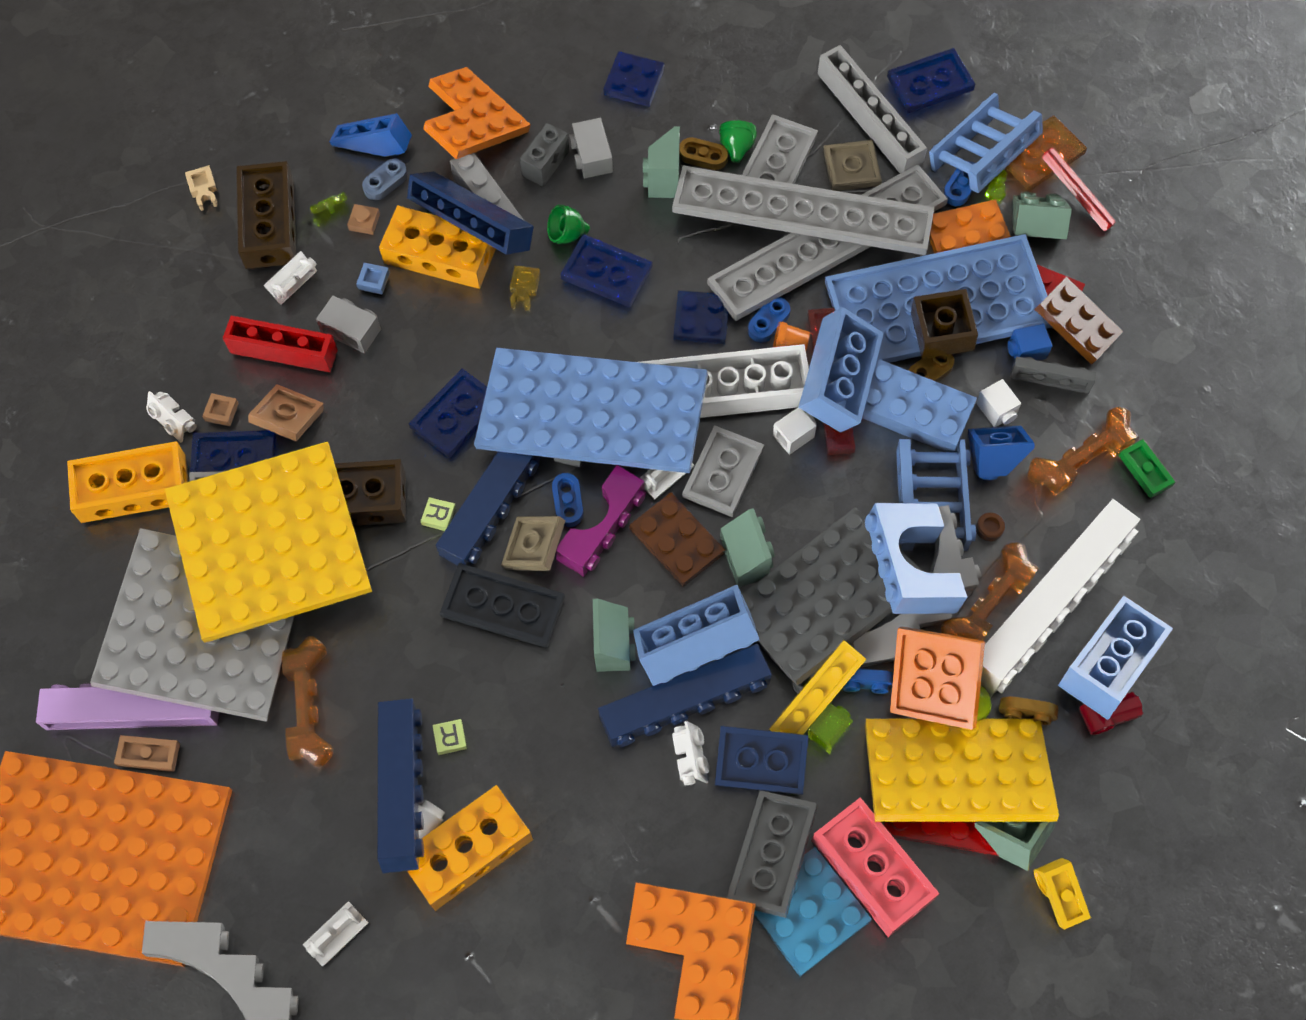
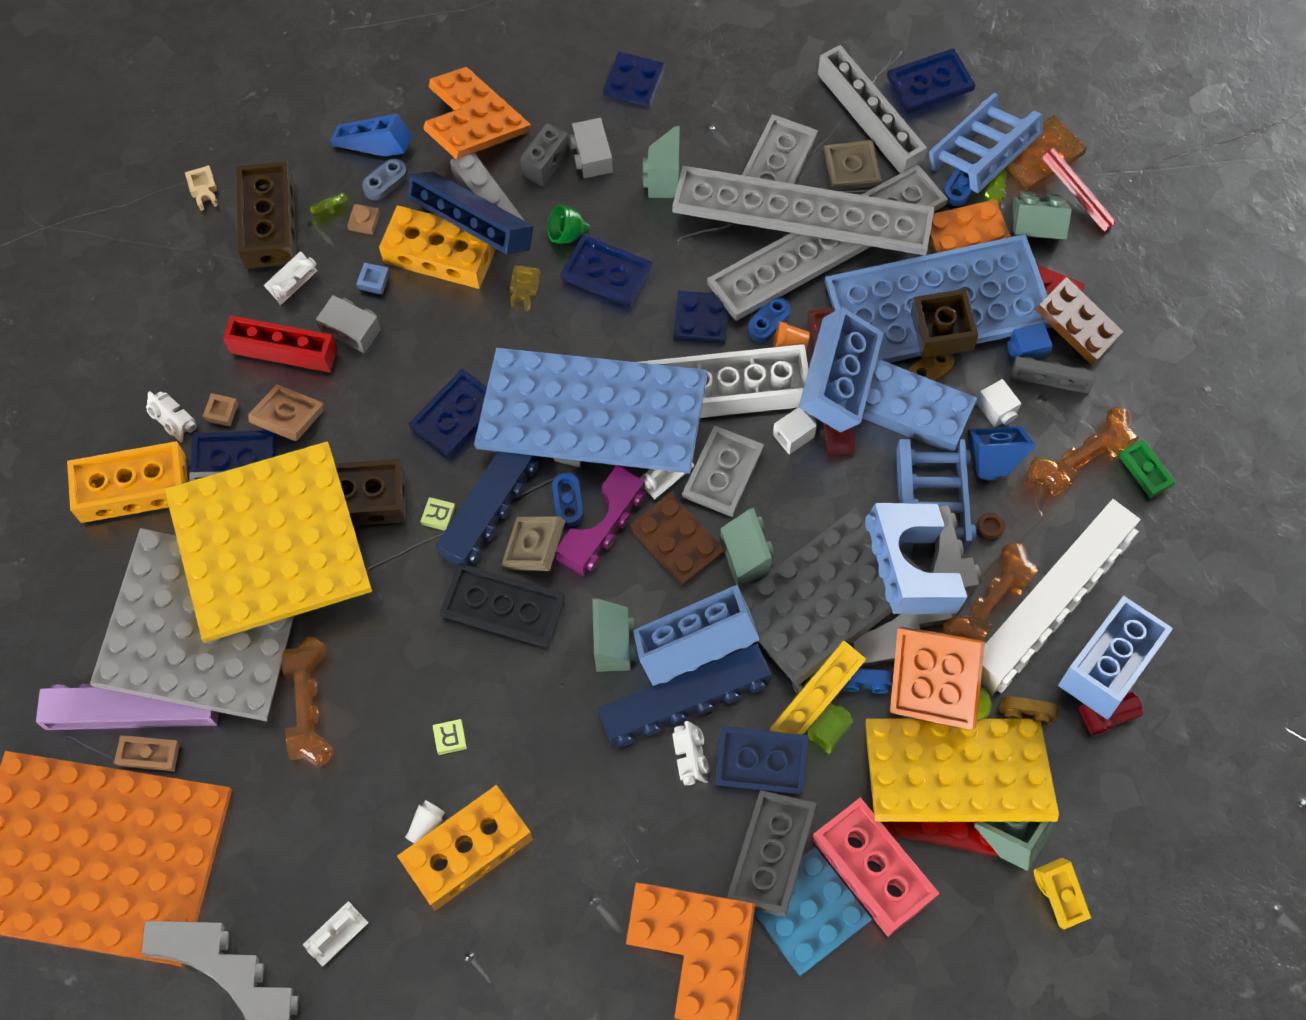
(398, 786): dark blue brick -> none
(703, 153): pearl gold plate -> none
(737, 138): green helmet -> none

